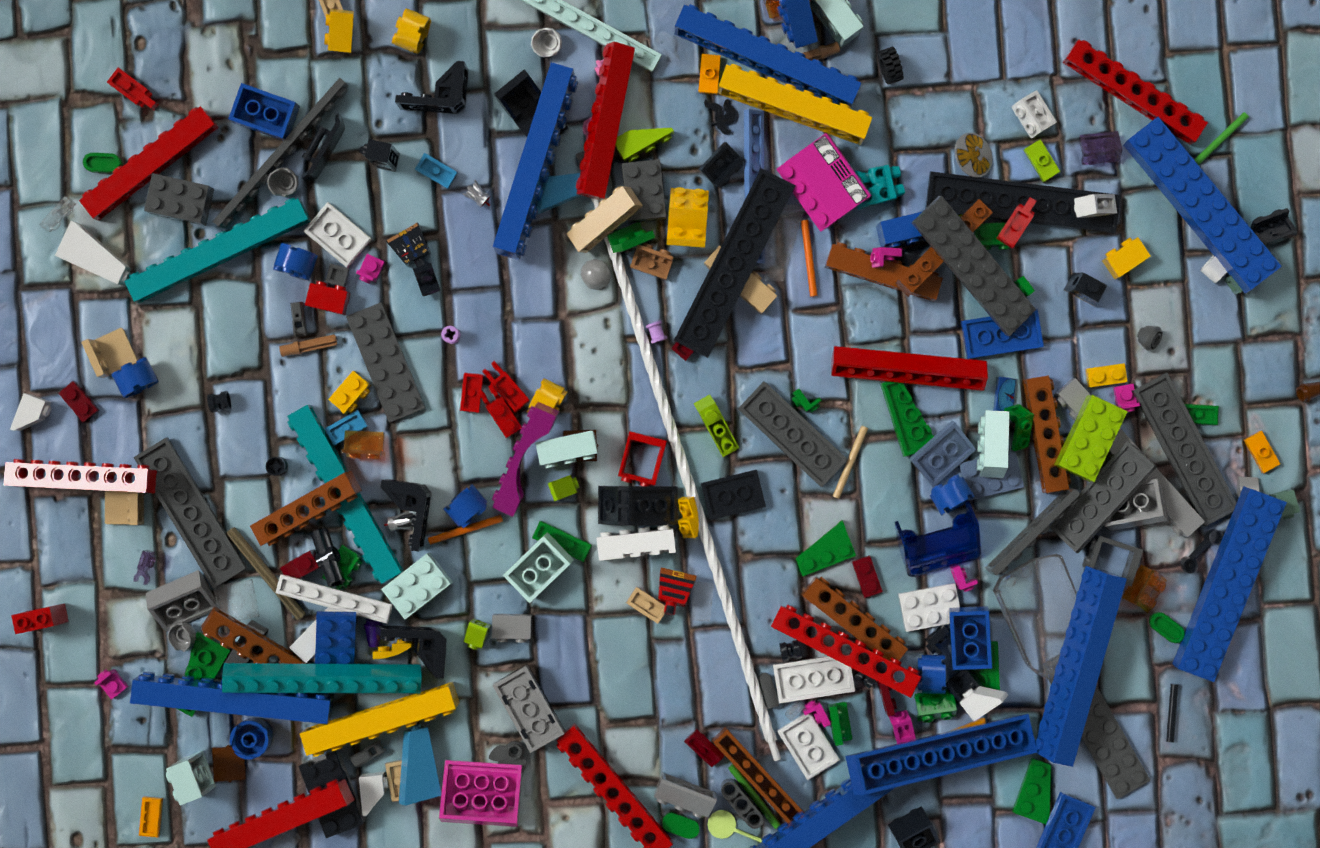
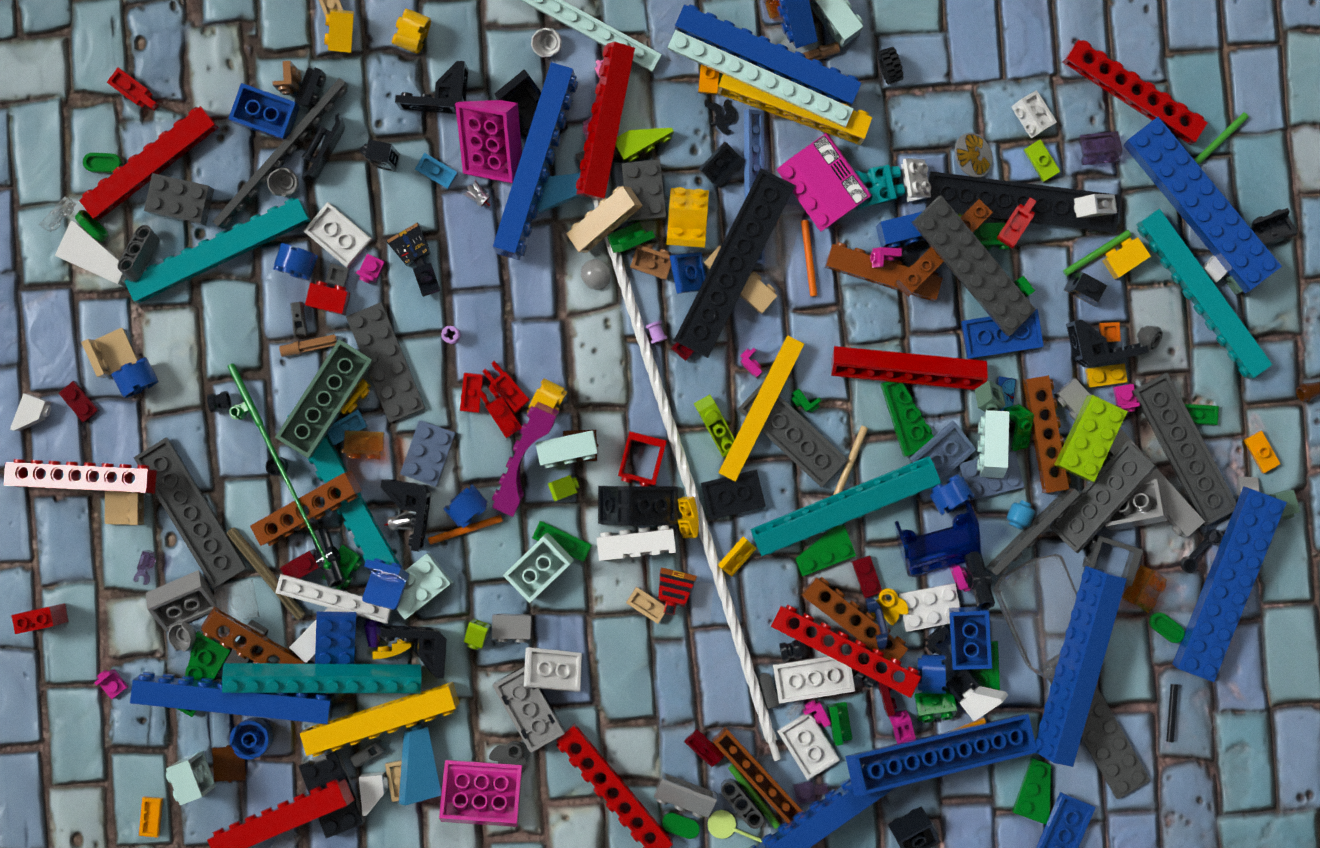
(92, 226): none -> green tile
(138, 253): none -> dark grey beam
(239, 412): none -> green piece
(291, 76): none -> medium nougat bracket
(310, 87): none -> black bracket
(324, 399): none -> sand green brick
(384, 584): none -> blue bracket
(427, 453): none -> sand blue plate
(489, 138): none -> dark pink slope
(552, 669): none -> white tile
(688, 272): none -> blue tile
(737, 556): none -> yellow plate
(752, 366): none -> dark pink bracket
(760, 78): none -> light aqua plate
(761, 408): none -> yellow tile
(806, 791): none -> clear purple plate
(845, 506): none -> teal brick
(873, 606): none -> dark blue bar
(893, 607): none -> yellow plate
(916, 179): none -> white bracket
(979, 580): none -> black piece
(989, 397): none -> sand green brick
(1020, 515): none -> dark azure head
(1085, 339): none -> black bracket
(1096, 253): none -> bright green bar
(1110, 331): none -> orange plate
(1203, 294): none -> teal brick

